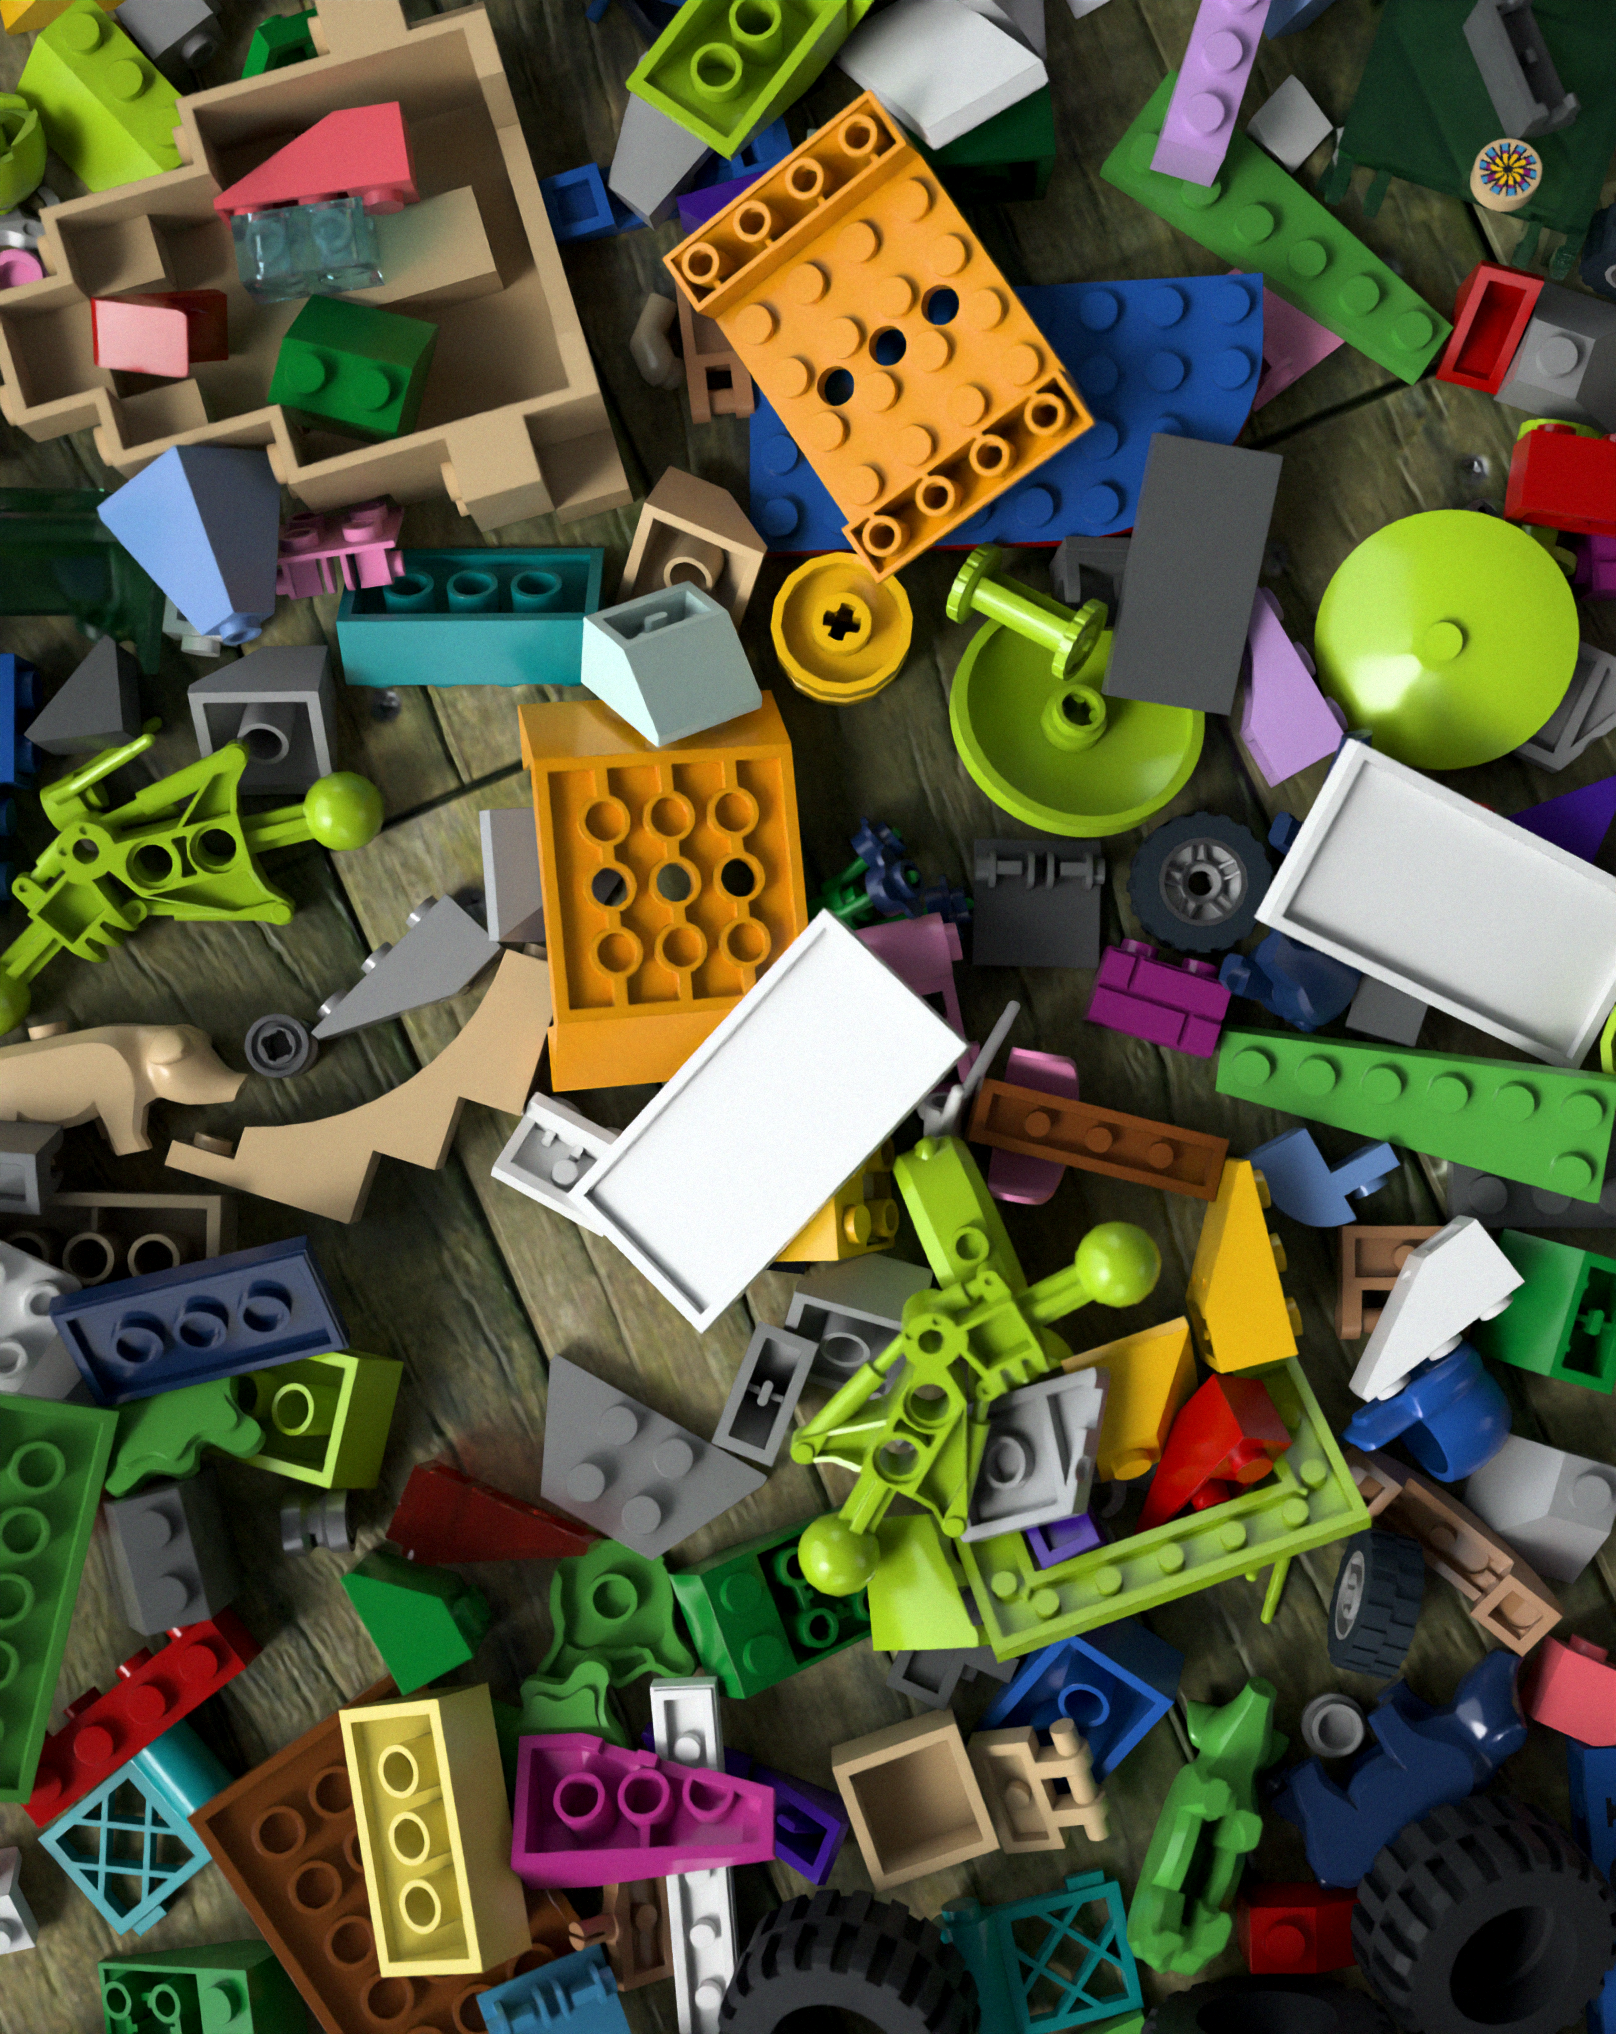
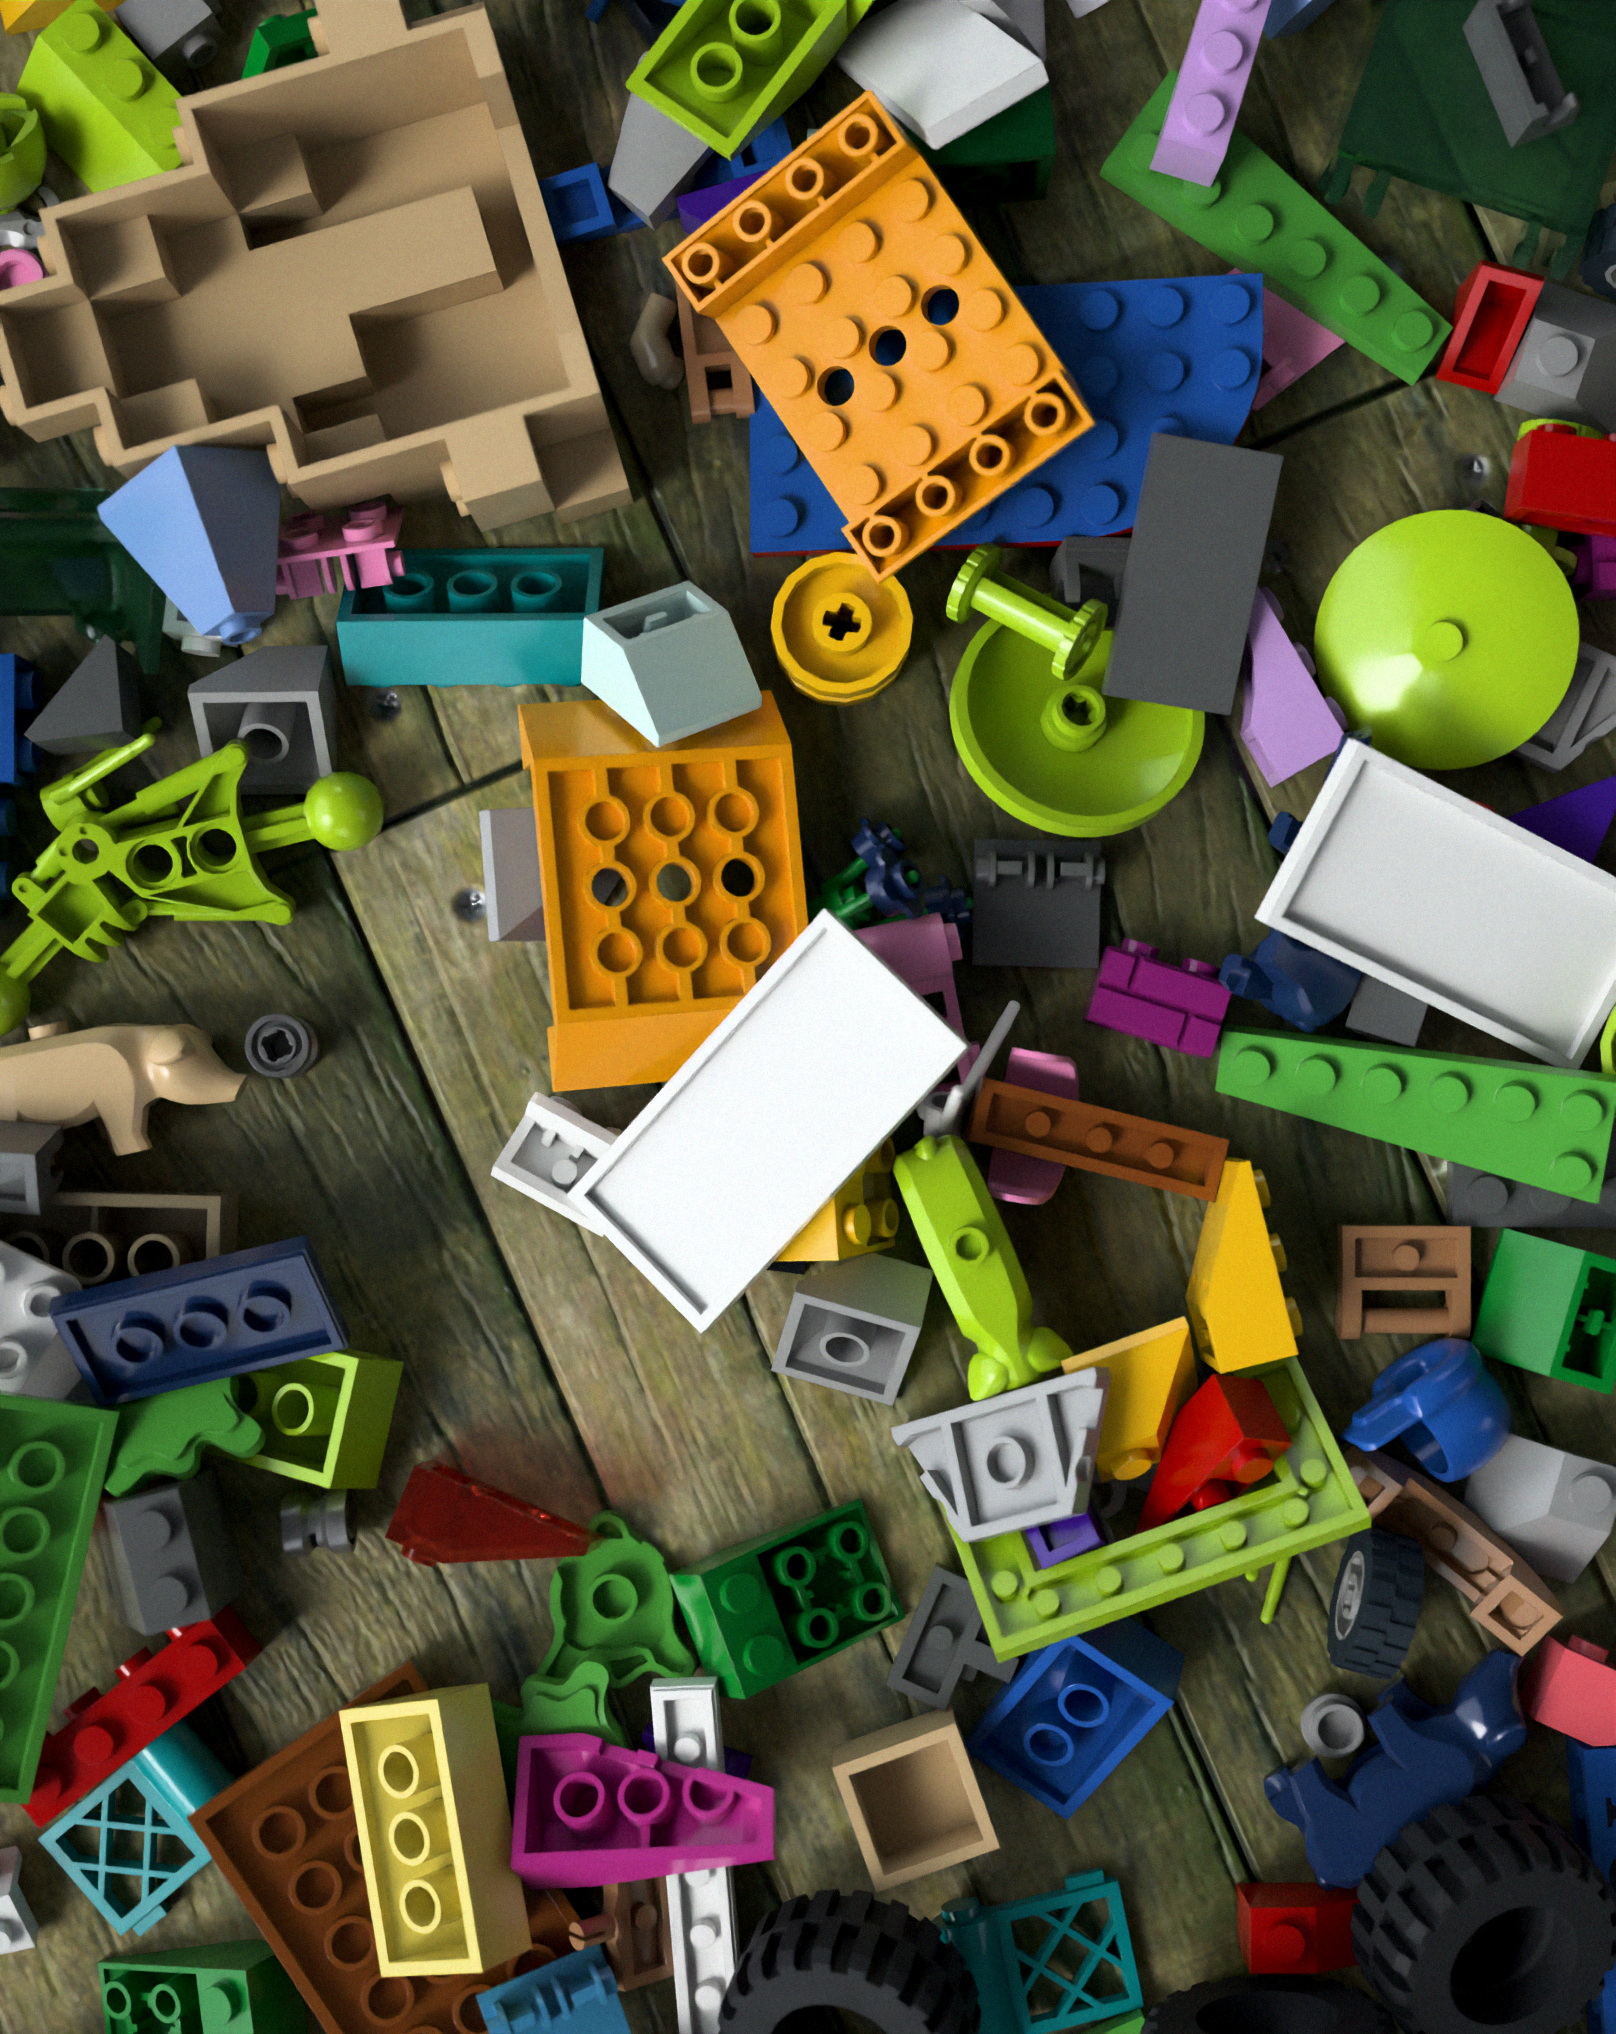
(160, 331): slope -> none
(307, 250): clear light blue brick -> none
(333, 1160): tan arch -> none
(338, 158): coral slope -> none
(353, 370): green slope -> none
(416, 1615): green slope -> none
(430, 965): light grey slope -> none
(631, 1466): light grey wing -> none
(696, 536): tan slope -> none
(765, 1393): light grey slope -> none
(808, 1823): dark purple slope -> none
(919, 1589): lime slope -> none
(997, 1335): lime piece -> none
(1020, 1789): tan plate -> none
(1205, 1833): bright green animal -> none
(1235, 875): black wheel -> none
(1289, 126): white slope -> none
(1310, 1190): medium blue brick -> none
(1436, 1296): white slope -> none
(1506, 175): tile -> none

